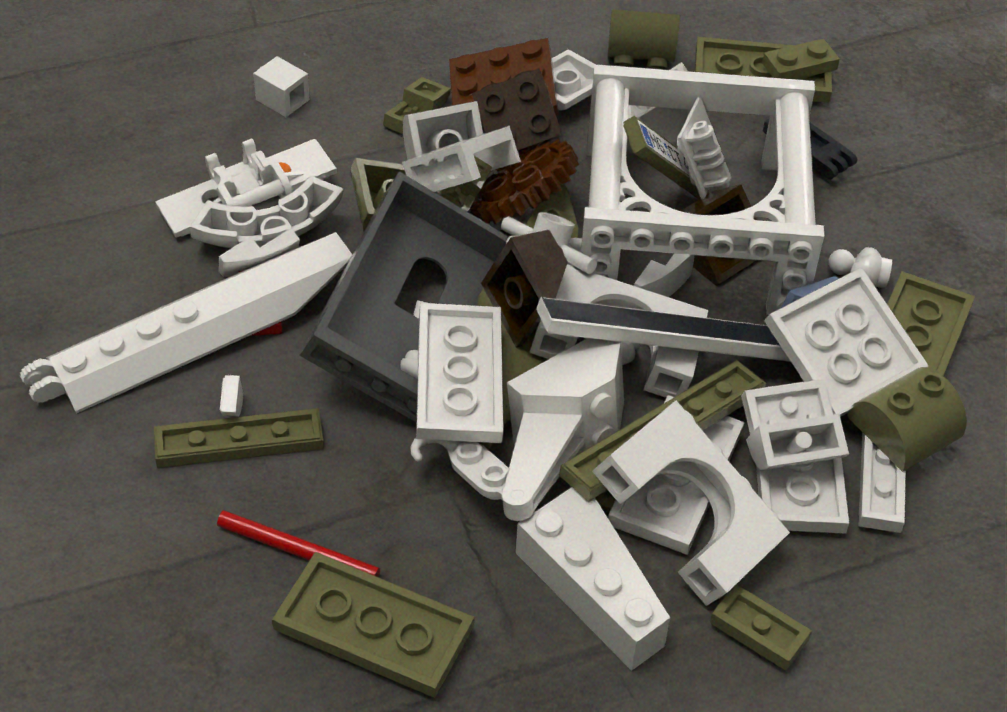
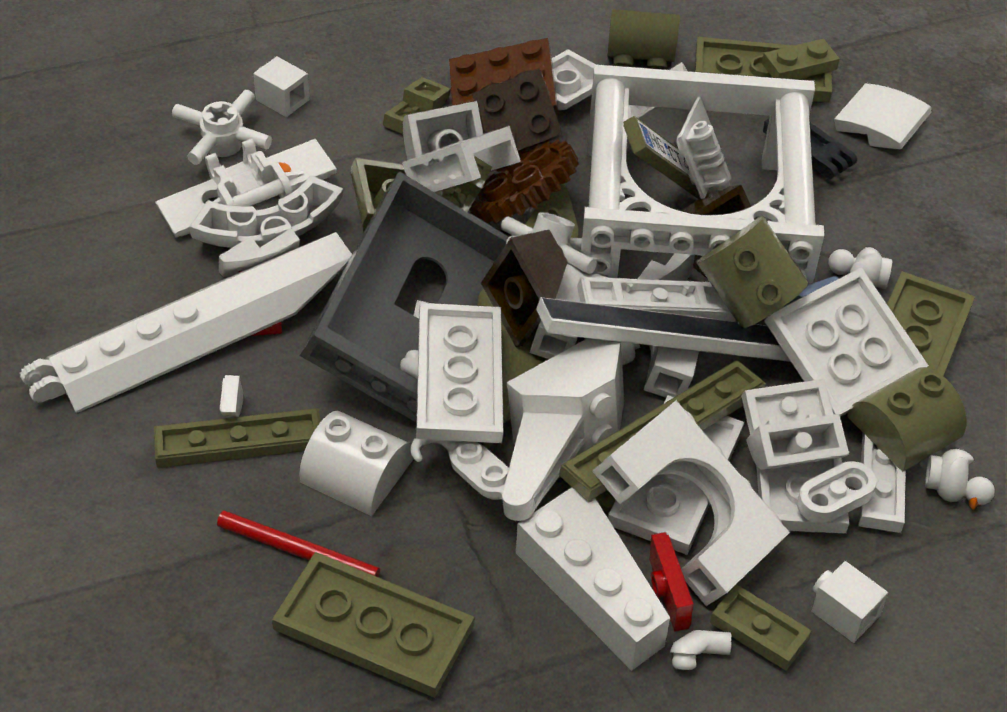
(221, 127): none -> white bar
(353, 461): none -> white brick
(663, 296): none -> white plate
(669, 581): none -> red plate
(696, 643): none -> white arm
(753, 273): none -> olive brick
(832, 492): none -> white plate
(848, 600): none -> white brick
(884, 115): none -> white slope
(950, 479): none -> white animal

